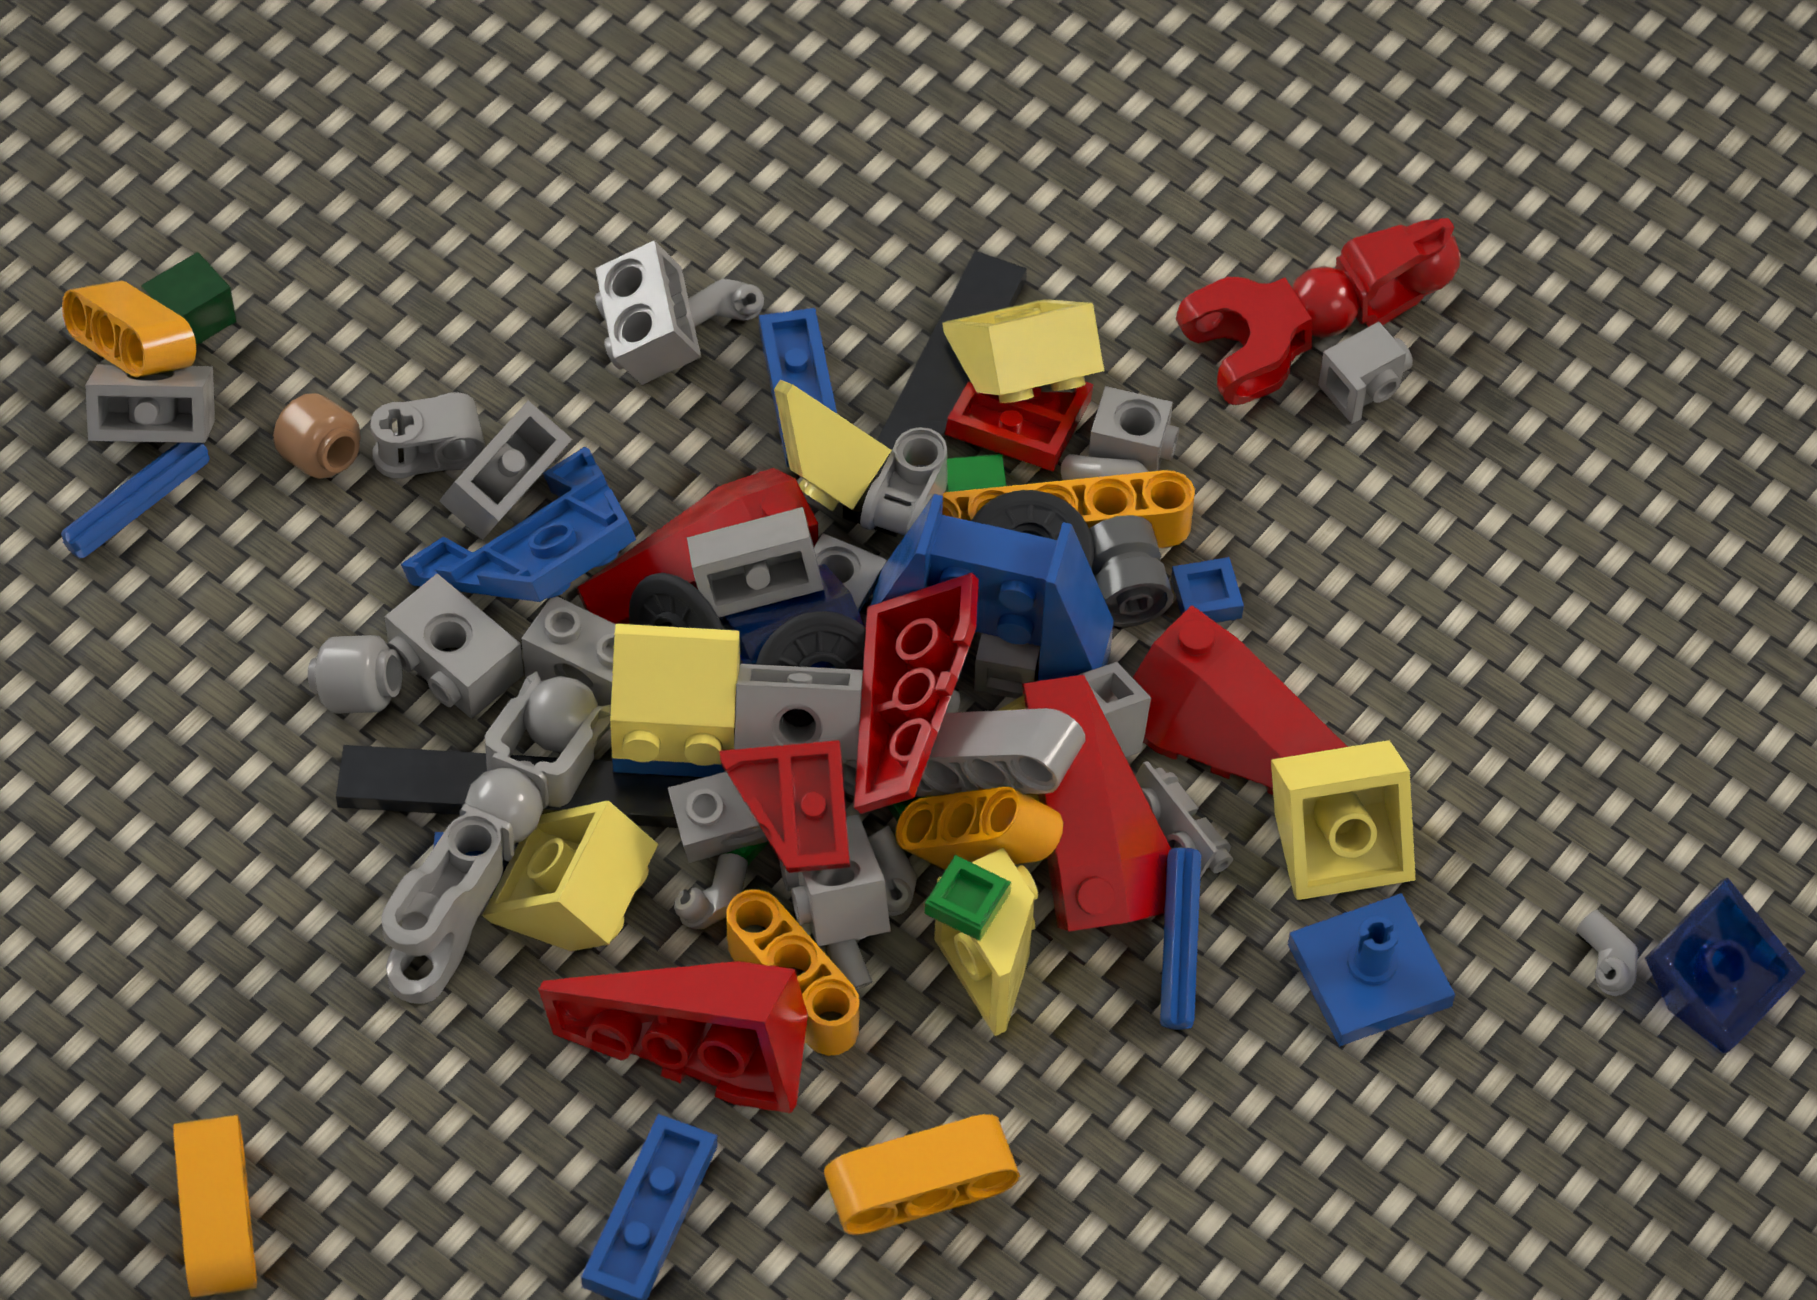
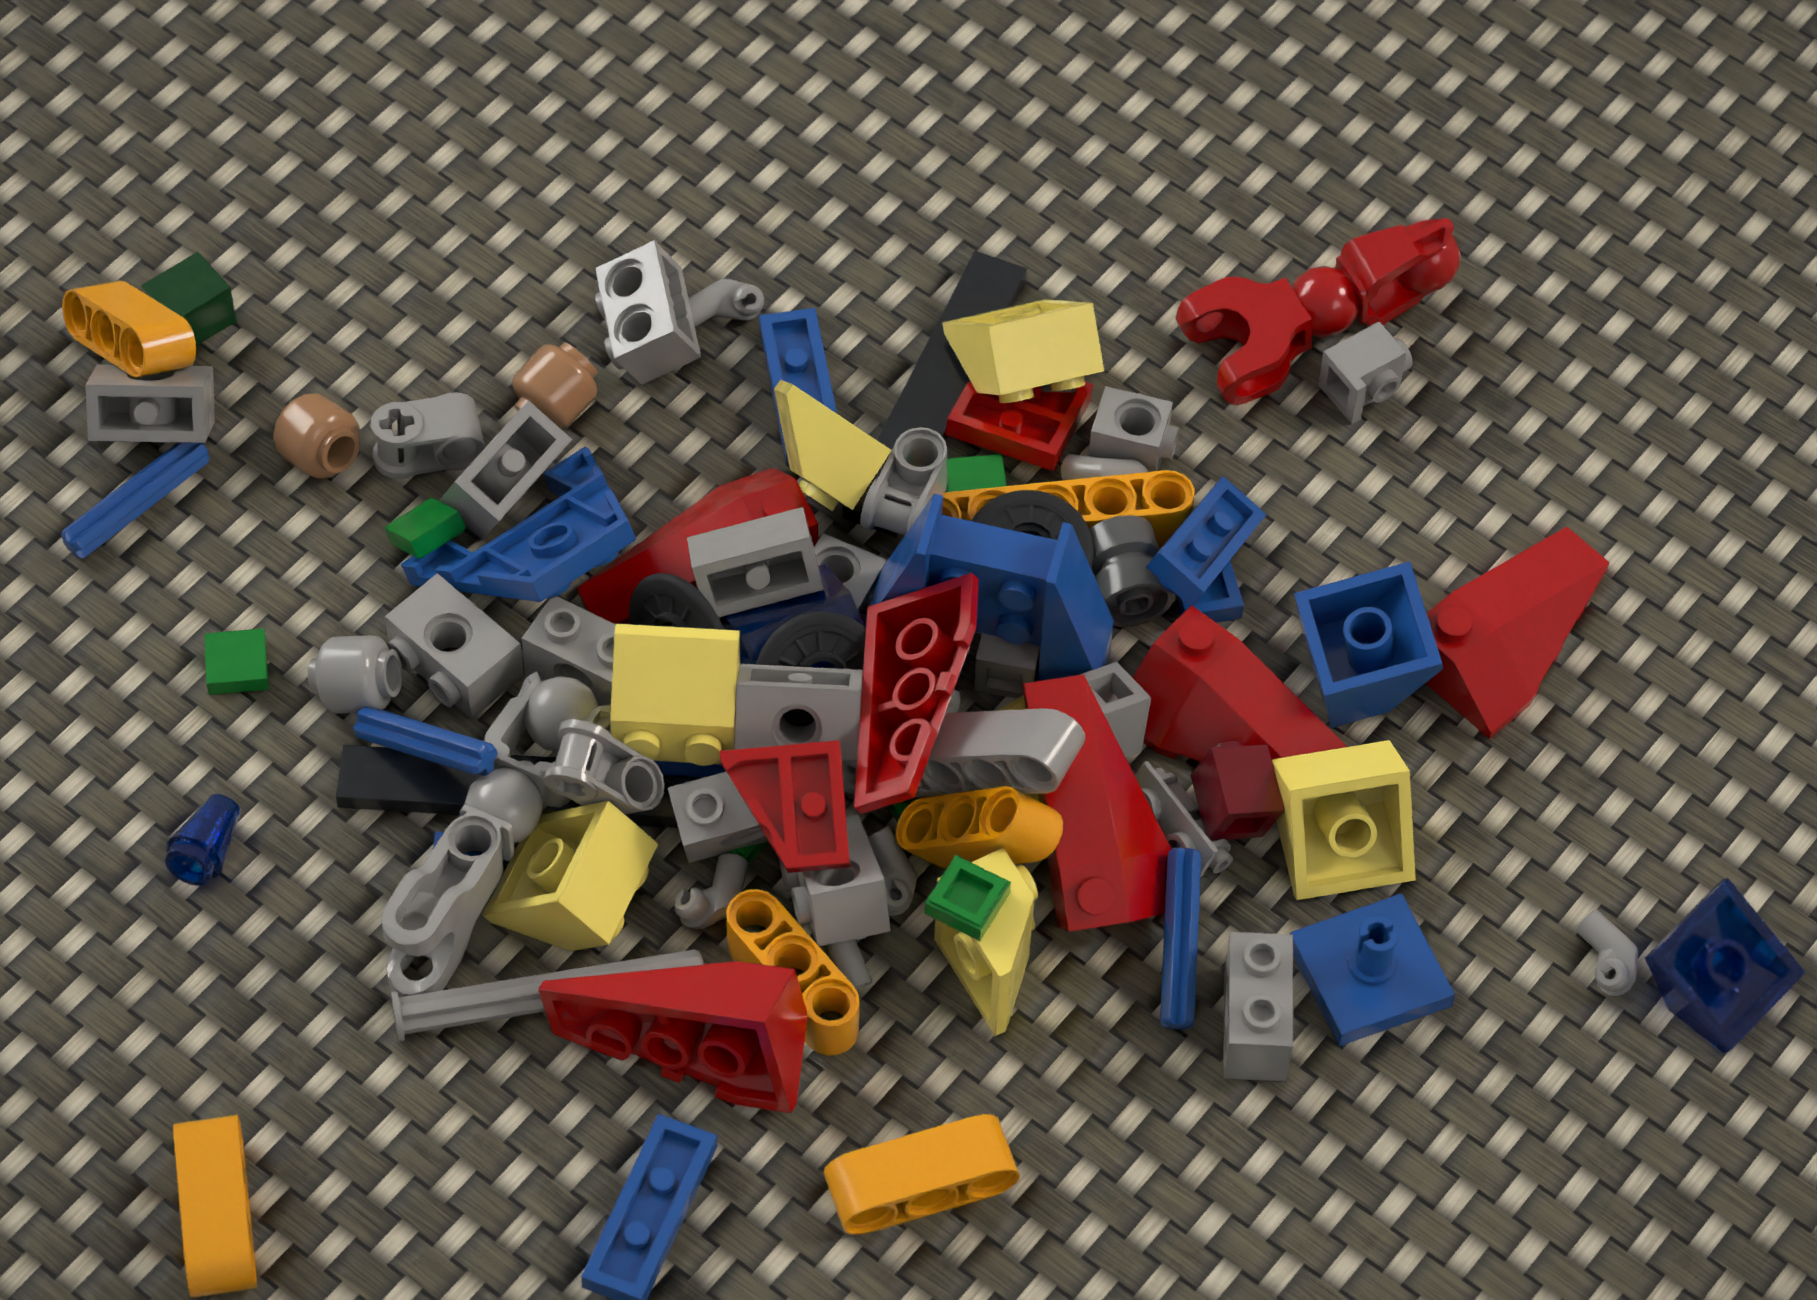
(203, 841): none -> clear blue cone
(236, 661): none -> green tile
(425, 528): none -> green tile
(425, 741): none -> blue axle
(507, 997): none -> light grey axle
(556, 383): none -> medium nougat head
(601, 768): none -> light grey piece
(1206, 541): none -> blue plate
(1237, 791): none -> dark red brick
(1258, 1006): none -> light grey brick
(1368, 642): none -> blue slope
(1510, 628): none -> red wedge

